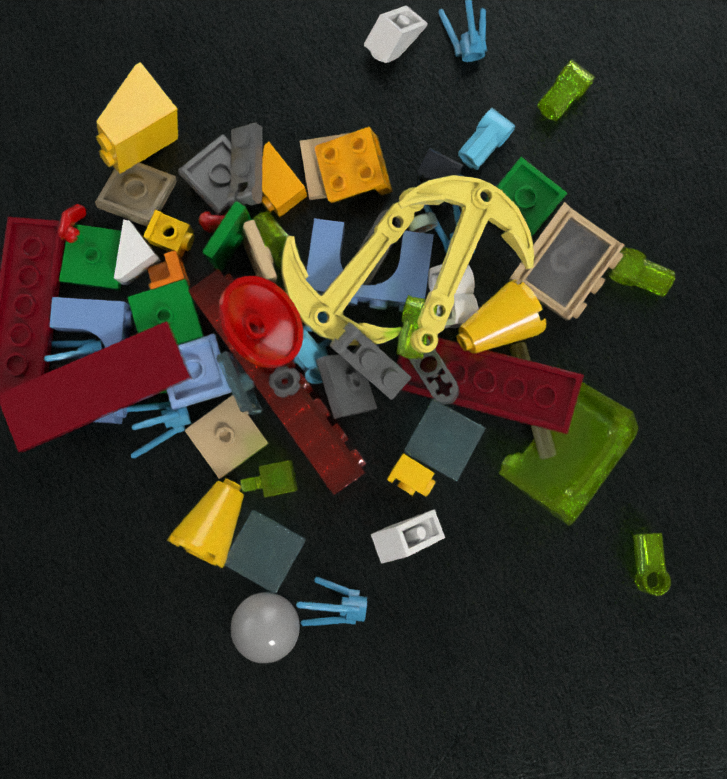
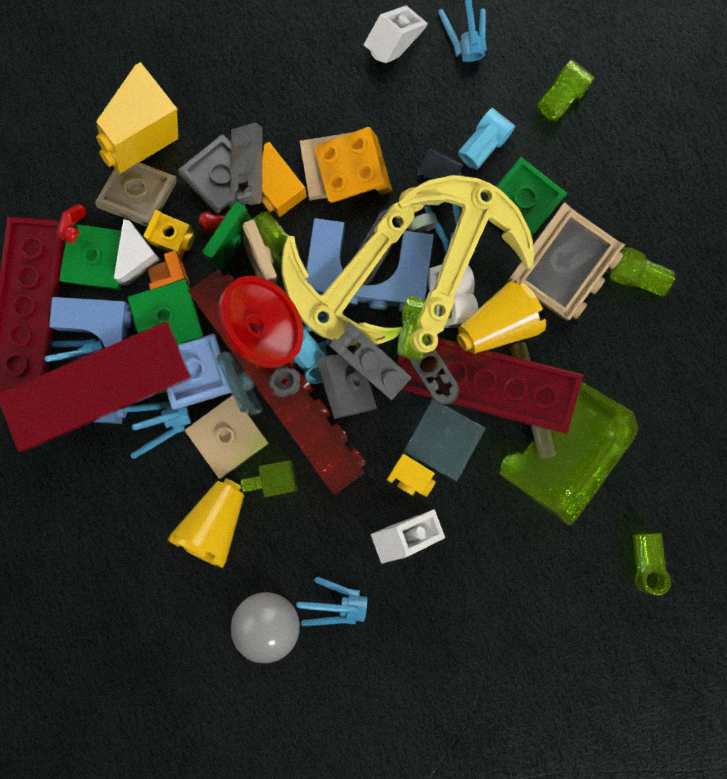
(264, 551): clear light blue plate -> none

